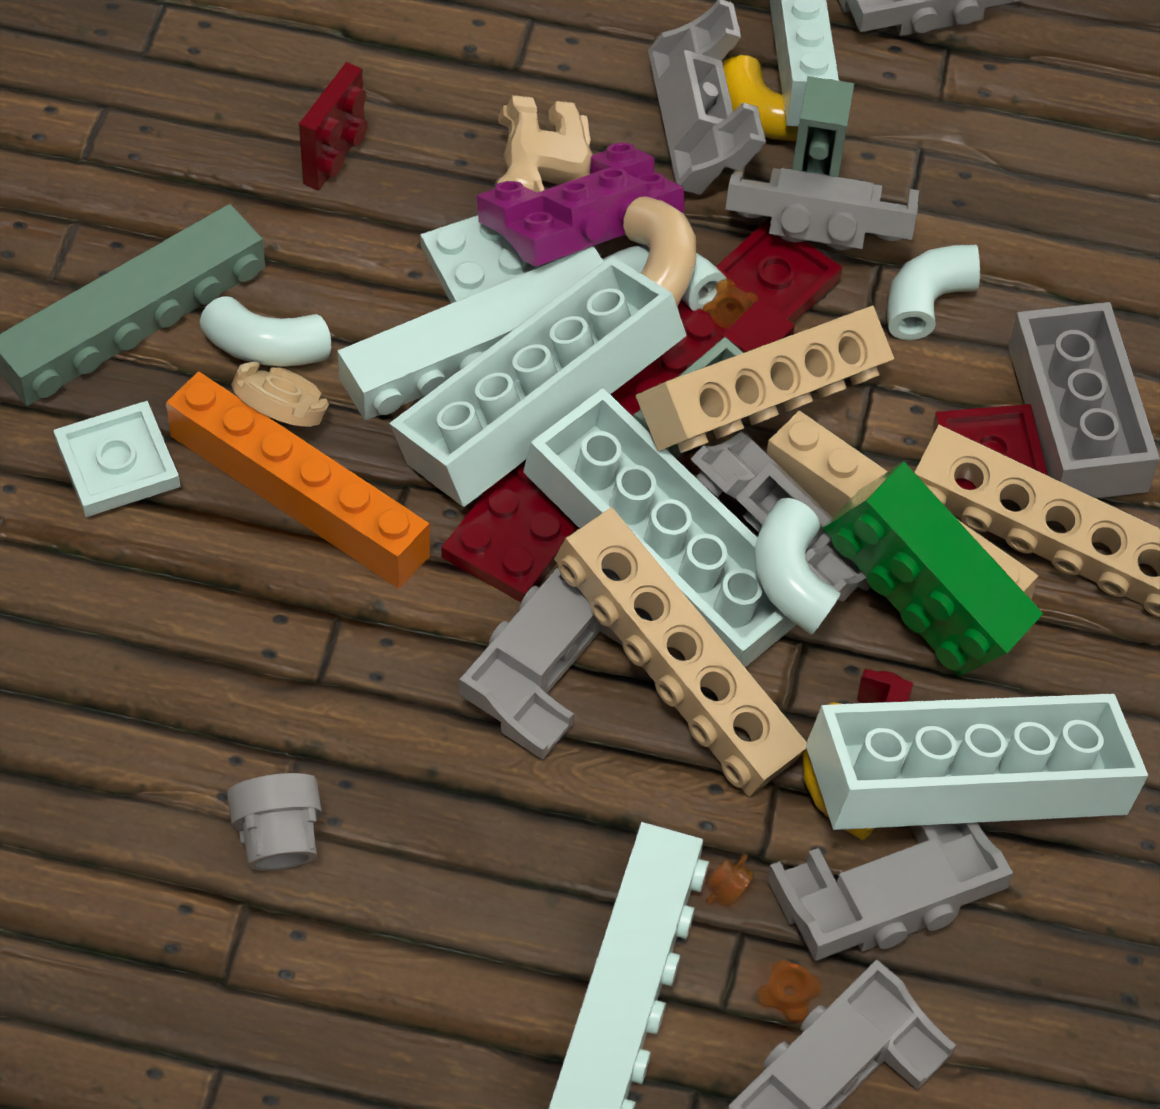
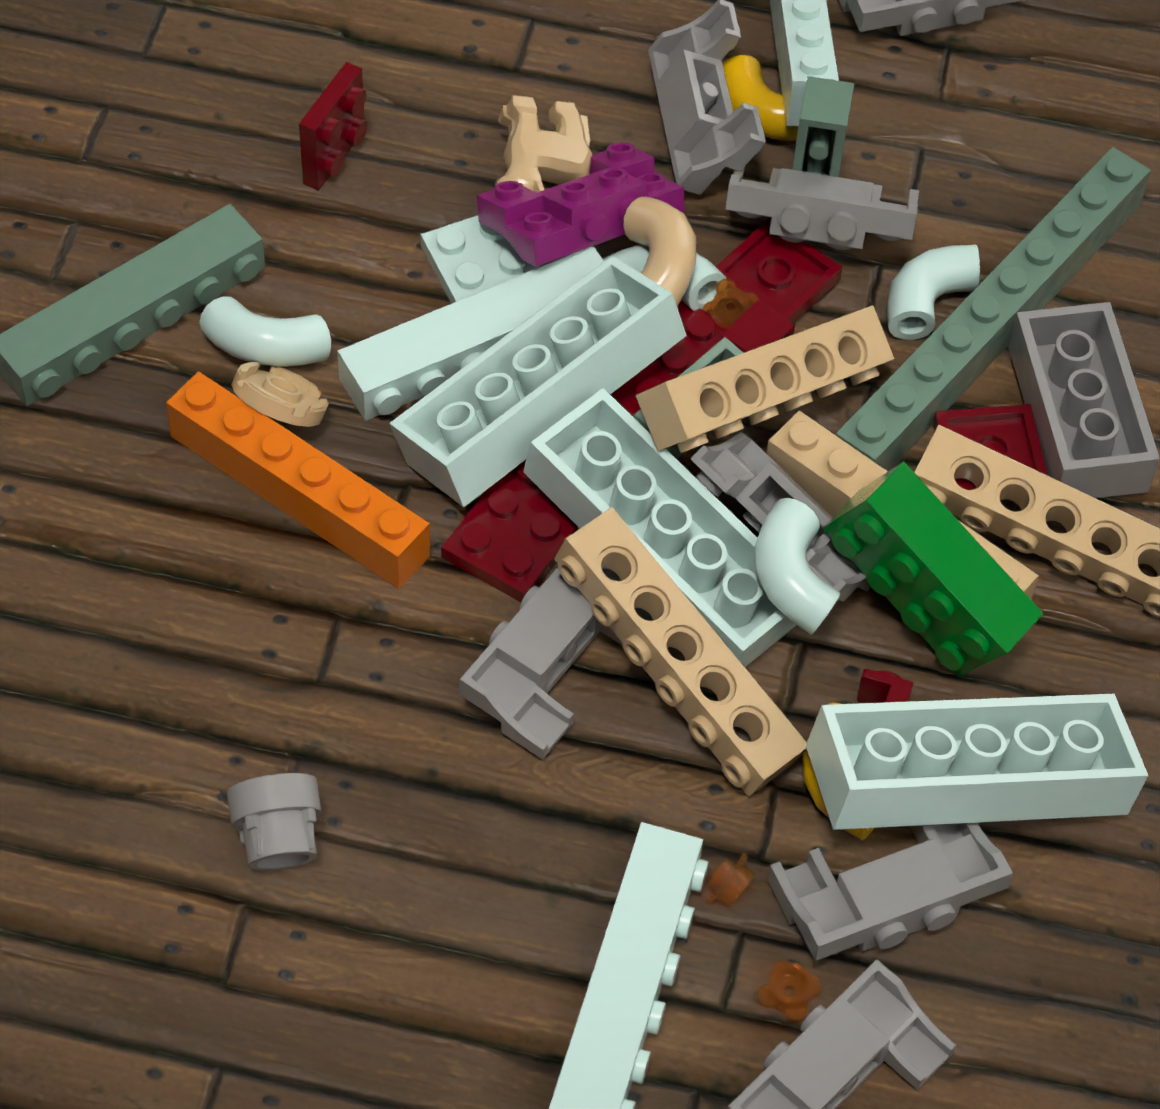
(116, 458): light aqua plate -> none
(984, 321): none -> sand green brick

